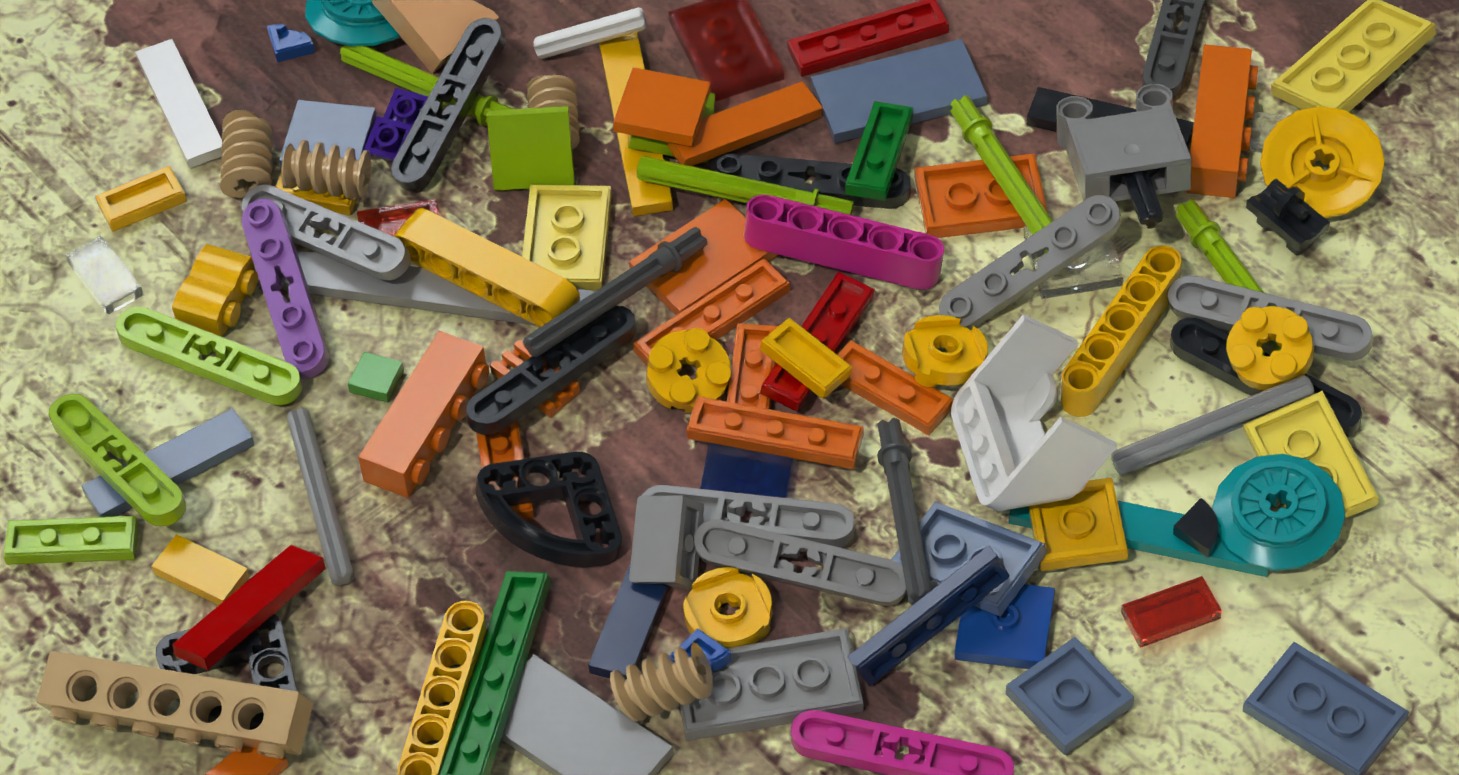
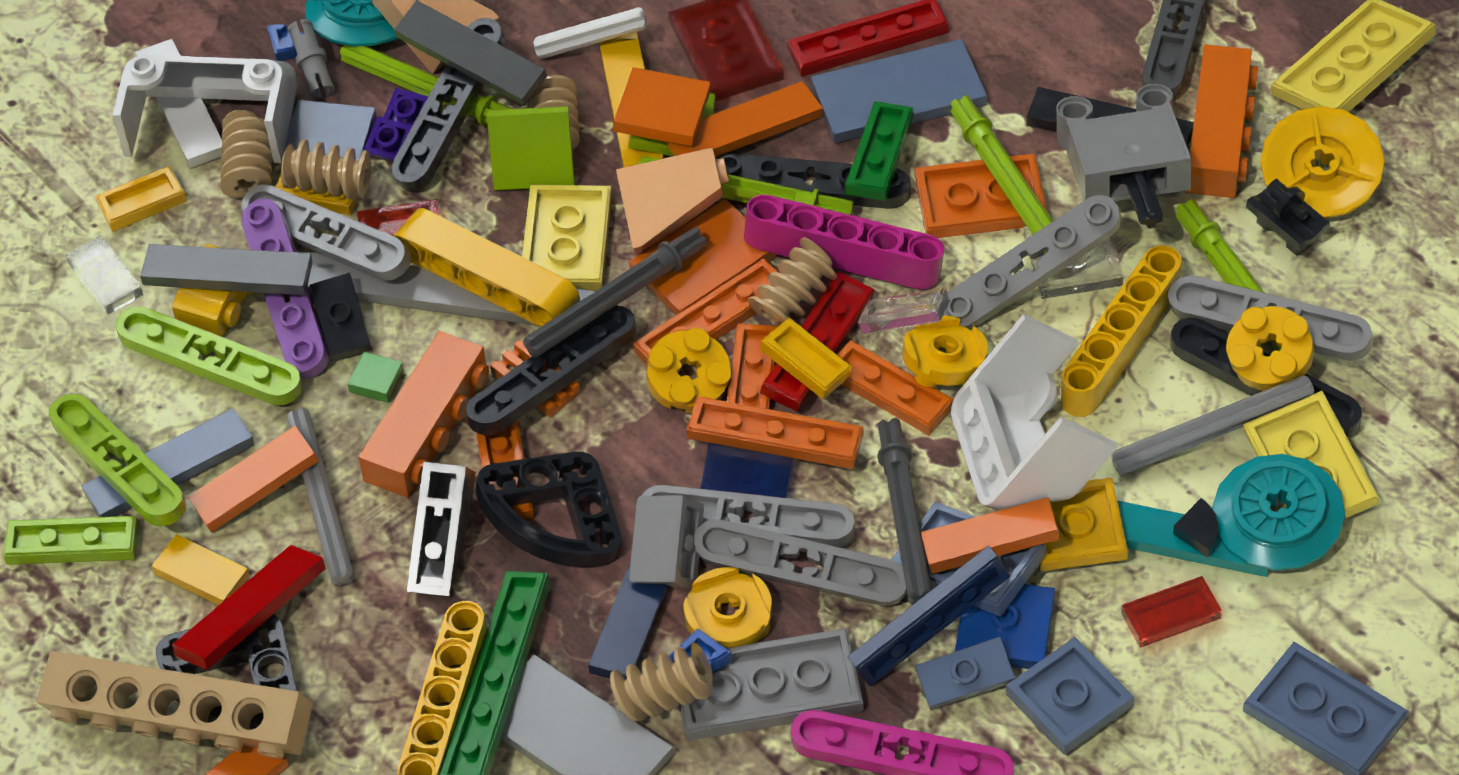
(206, 79): none -> white windscreen
(226, 269): none -> tile
(253, 479): none -> orange tile
(311, 59): none -> light grey pin
(341, 317): none -> black plate
(440, 527): none -> slope
(470, 53): none -> dark grey tile
(669, 194): none -> light nougat slope
(793, 283): none -> tan piece
(904, 310): none -> clear tile
(965, 673): none -> sand blue plate
(1001, 530): none -> orange tile

